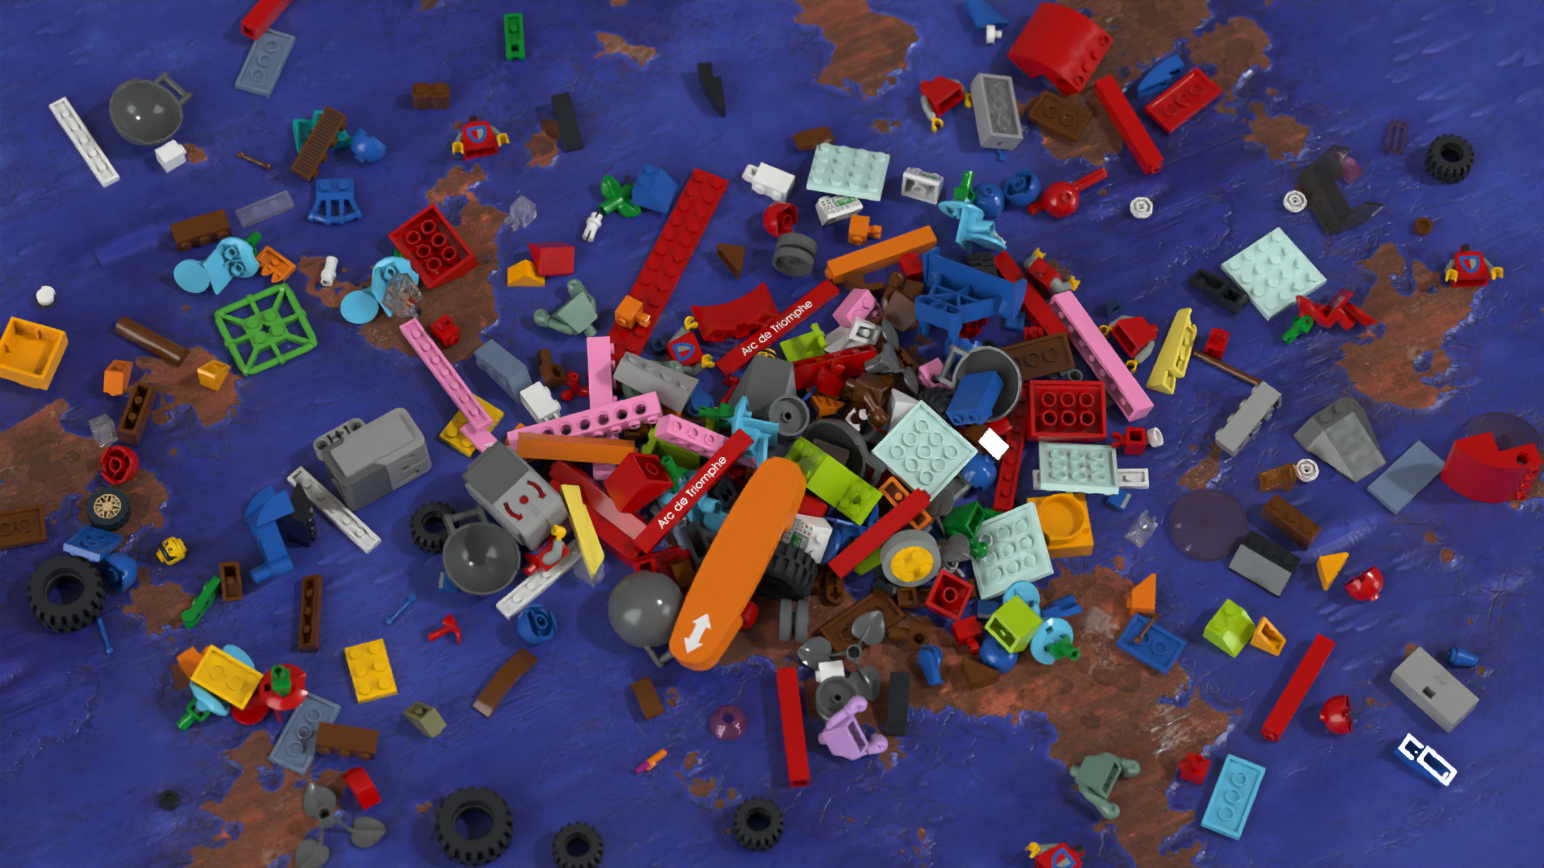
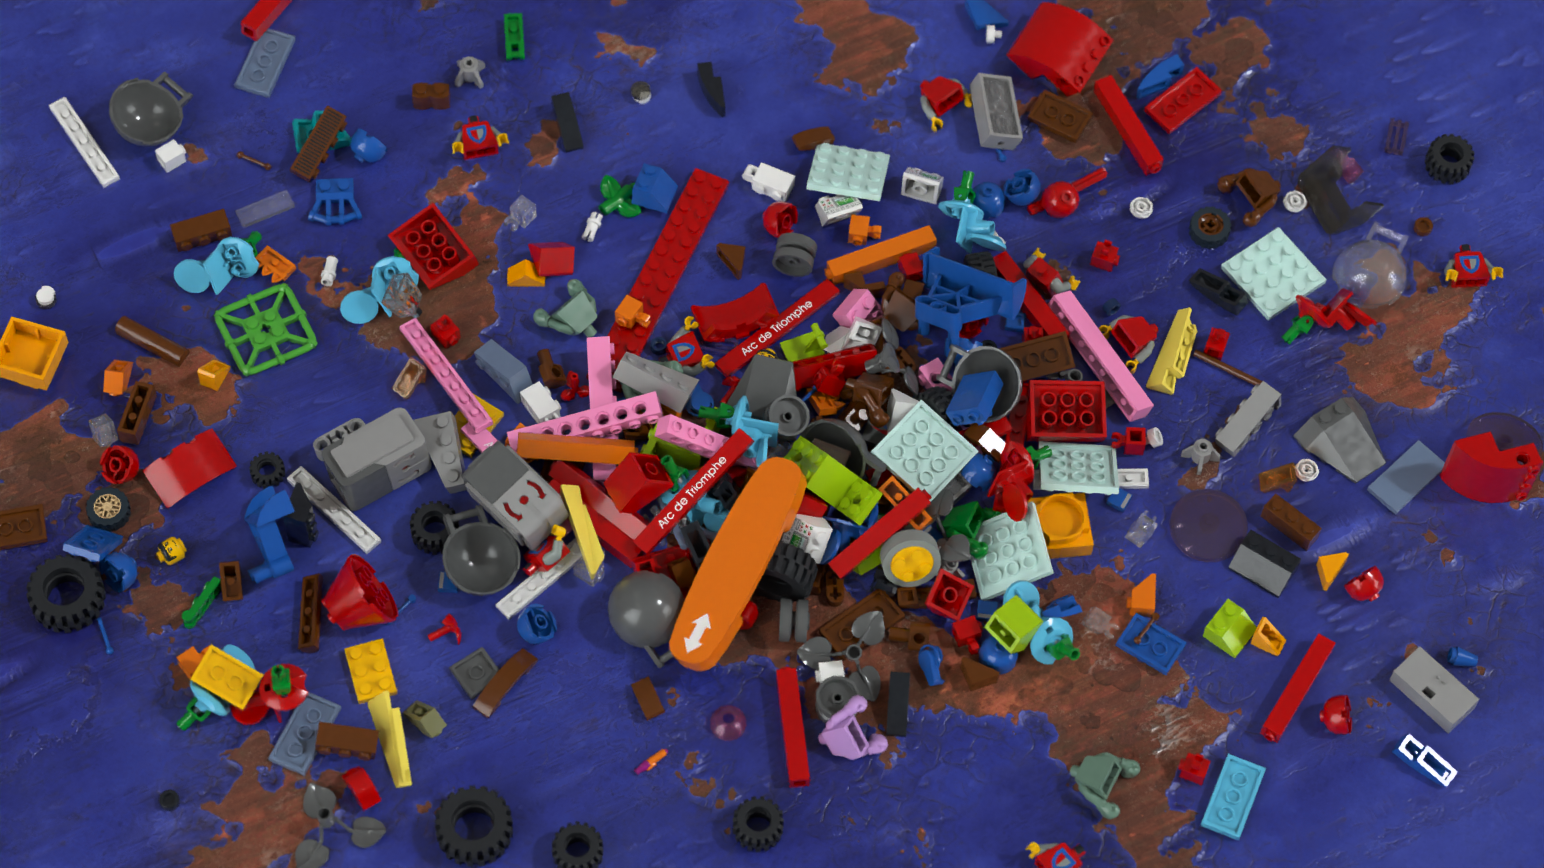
(189, 467): none -> red panel
(263, 460): none -> black tyre
(358, 597): none -> red cone
(391, 737): none -> light yellow wedge
(409, 378): none -> clear orange slope
(444, 448): none -> light grey wedge
(469, 71): none -> light grey brick
(474, 672): none -> dark grey tile
(641, 92): none -> clear smoke piece
(1017, 474): none -> red piece
(1105, 256): none -> red brick
(1201, 453): none -> light grey brick
(1209, 227): none -> black wheel
(1257, 187): none -> reddish brown torso
(1372, 269): none -> clear windscreen

